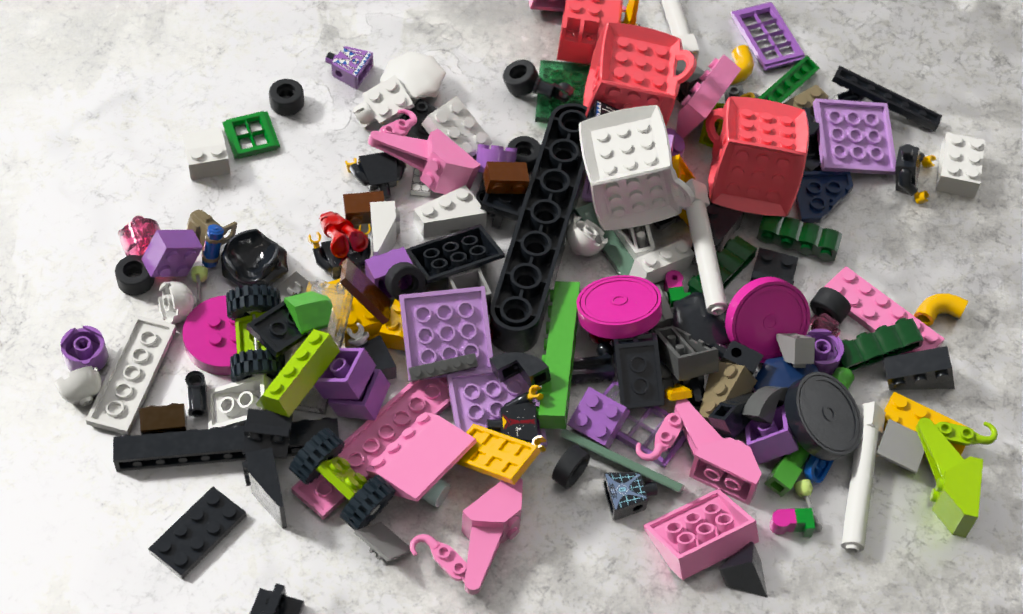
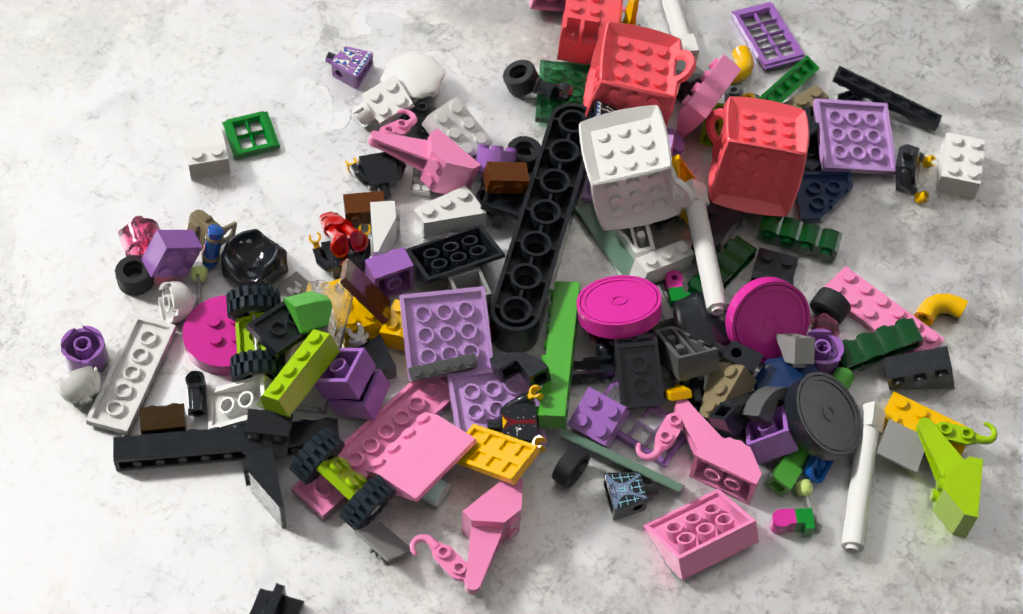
(197, 532): black plate -> none
(290, 105): black tyre -> none
(399, 270): black tyre -> none
(585, 237): white cylinder -> none
(745, 571): black slope -> none

